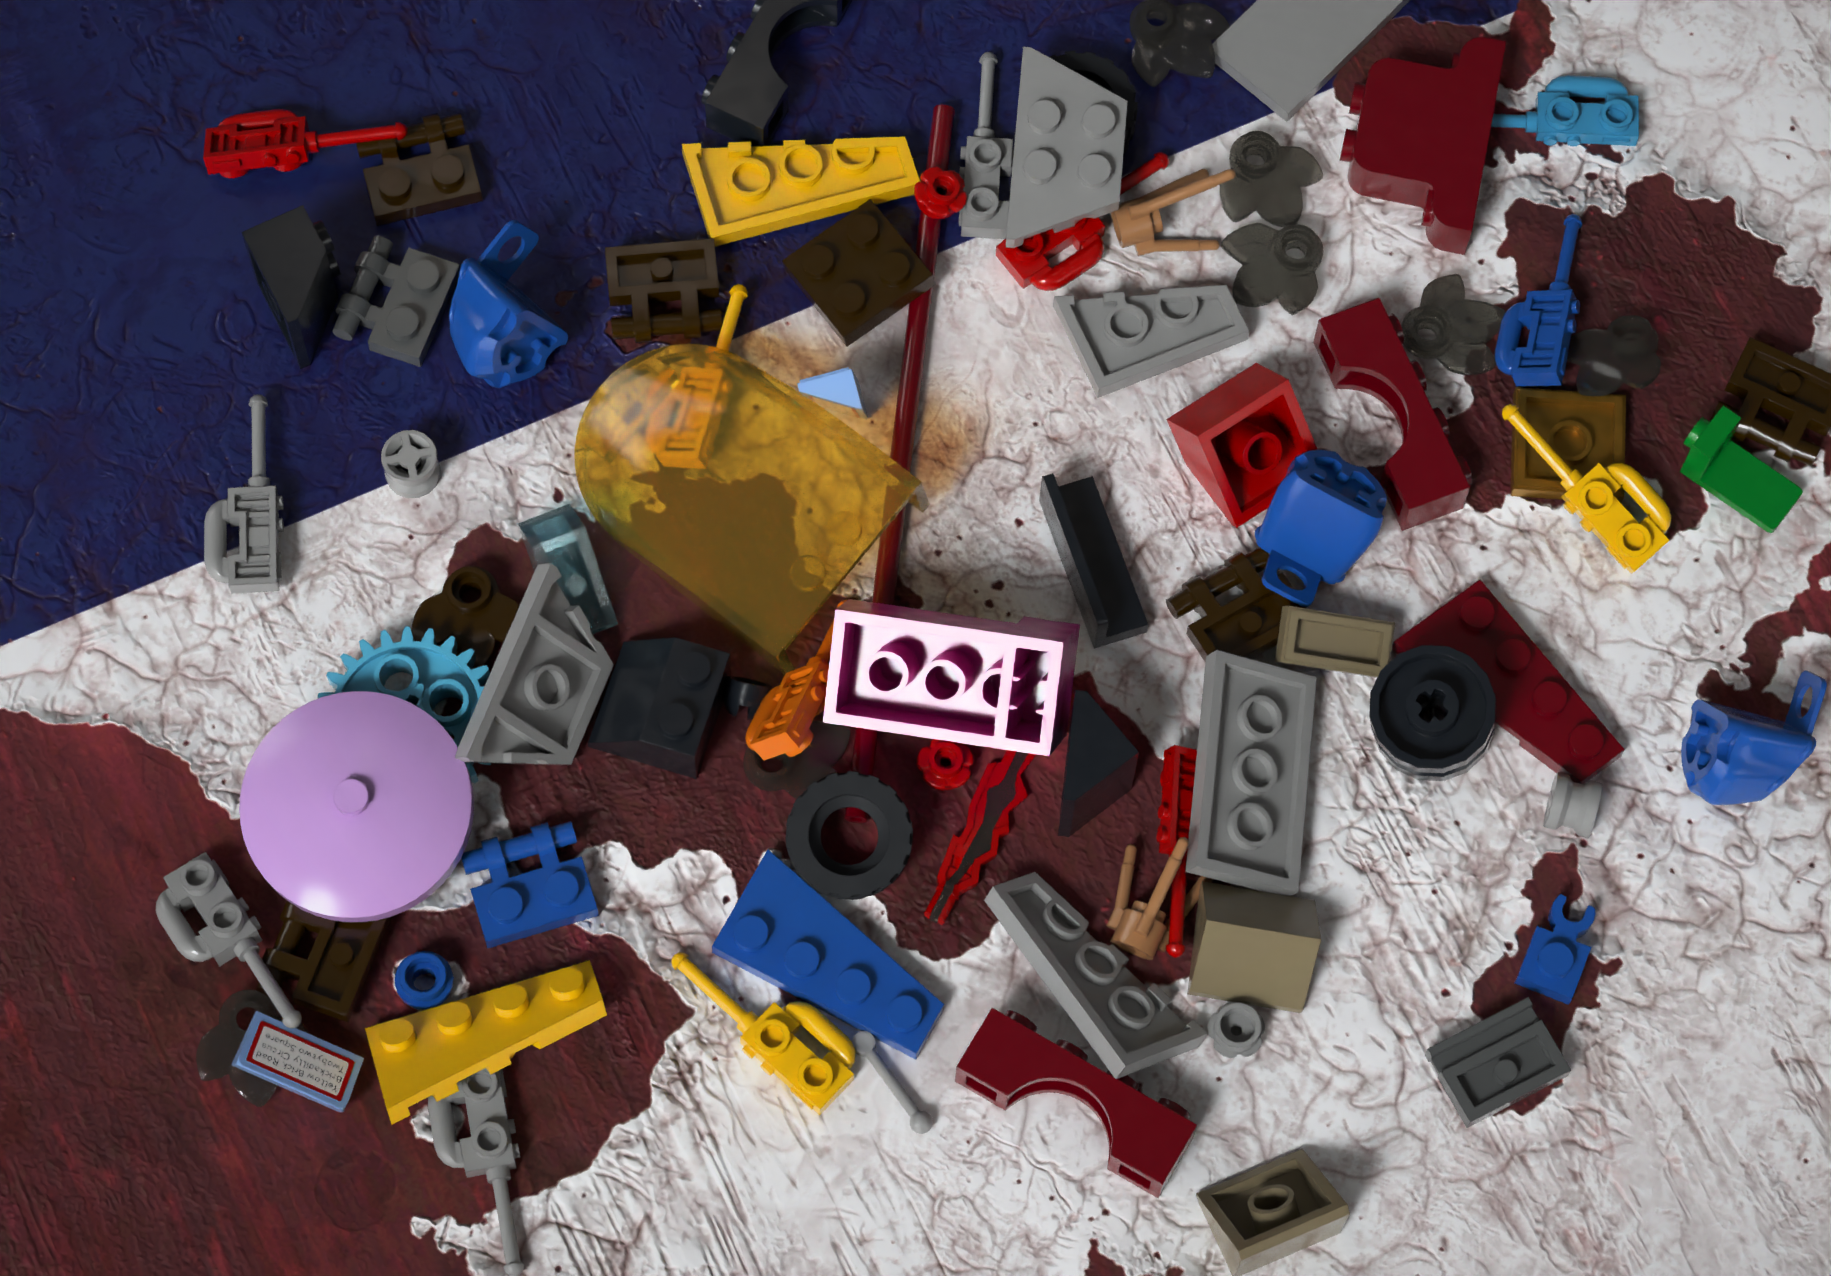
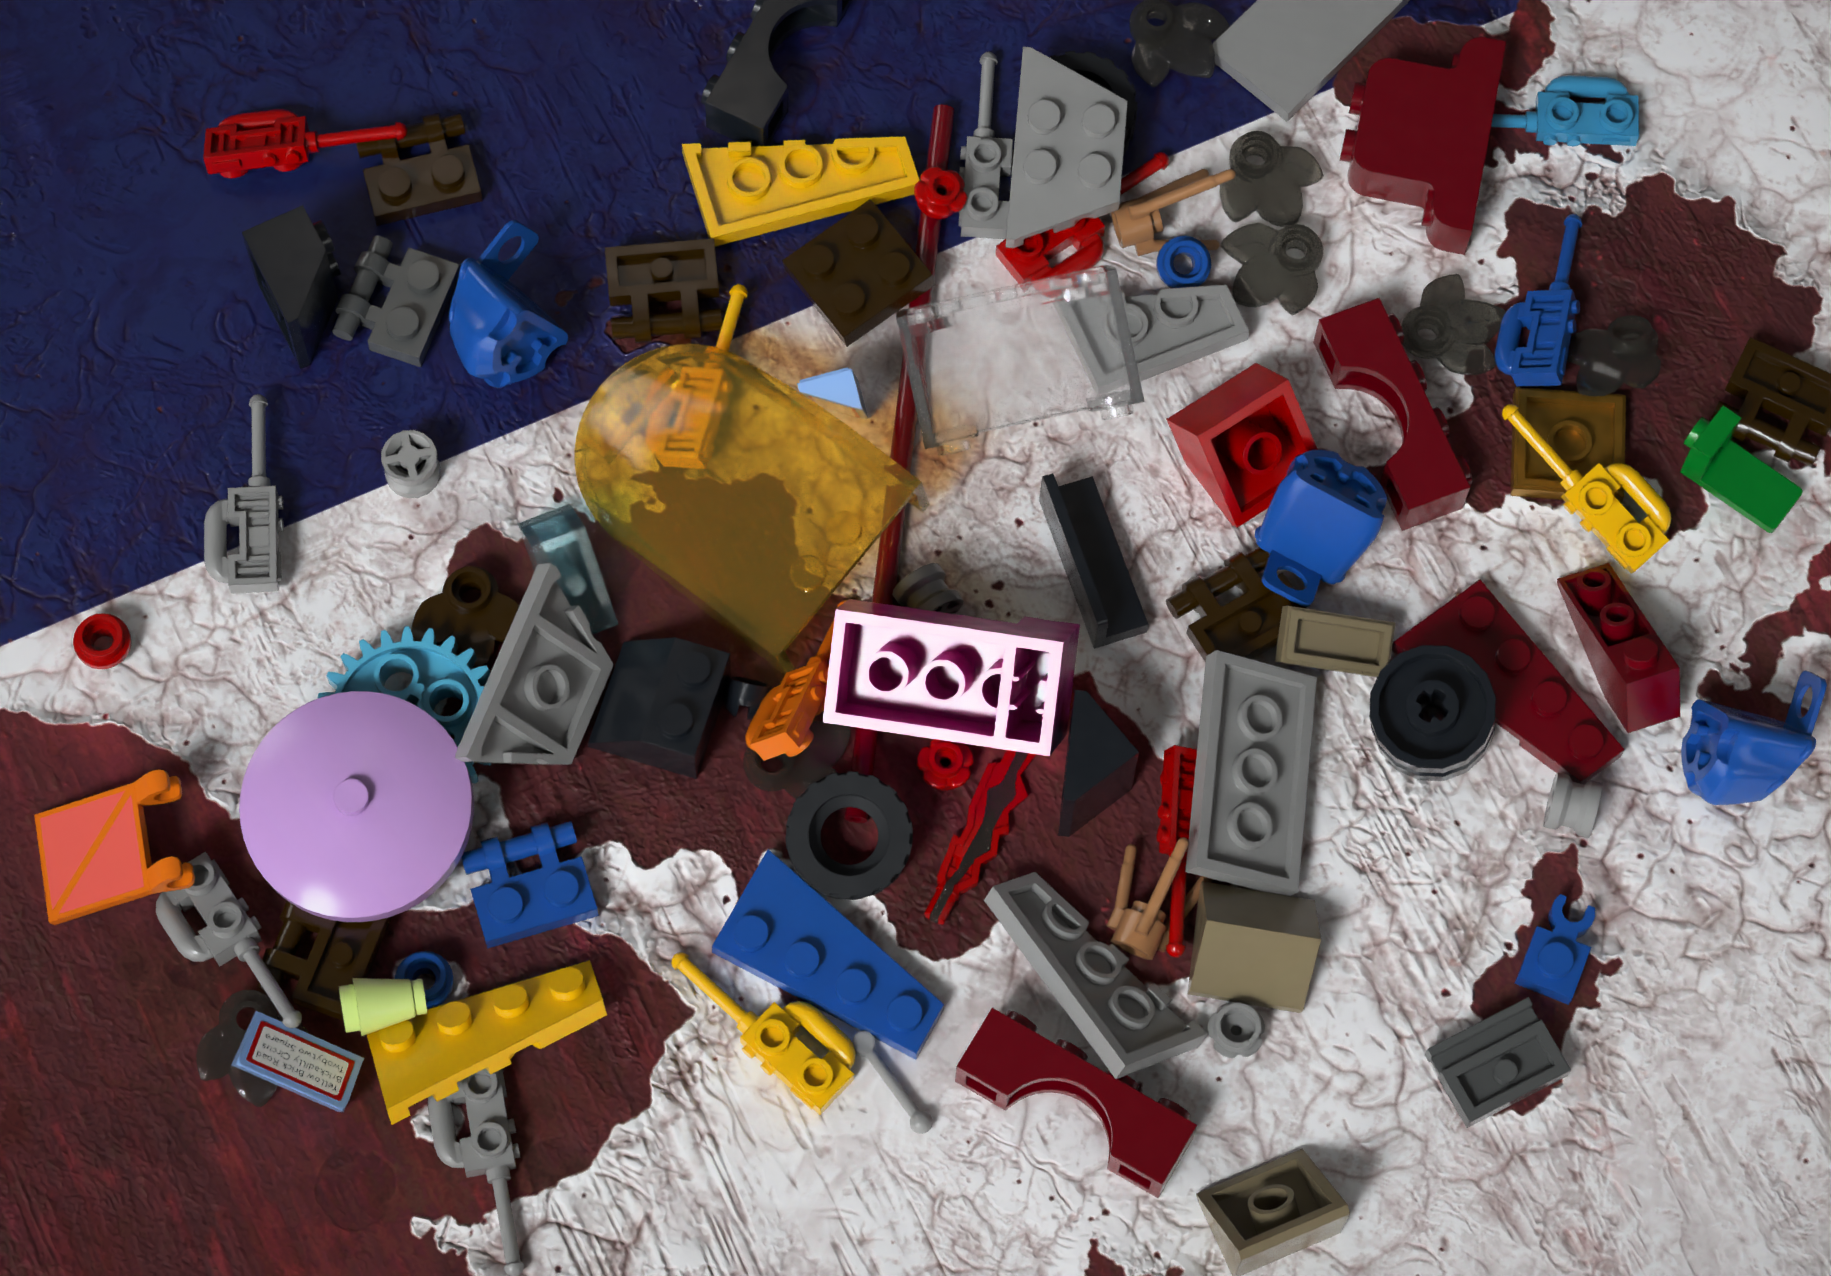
(96, 627): none -> red plate
(100, 852): none -> flag
(380, 1003): none -> yellowish green cone
(927, 591): none -> flat silver wheel
(1019, 356): none -> clear windscreen
(1195, 251): none -> blue plate
(1623, 648): none -> dark red slope

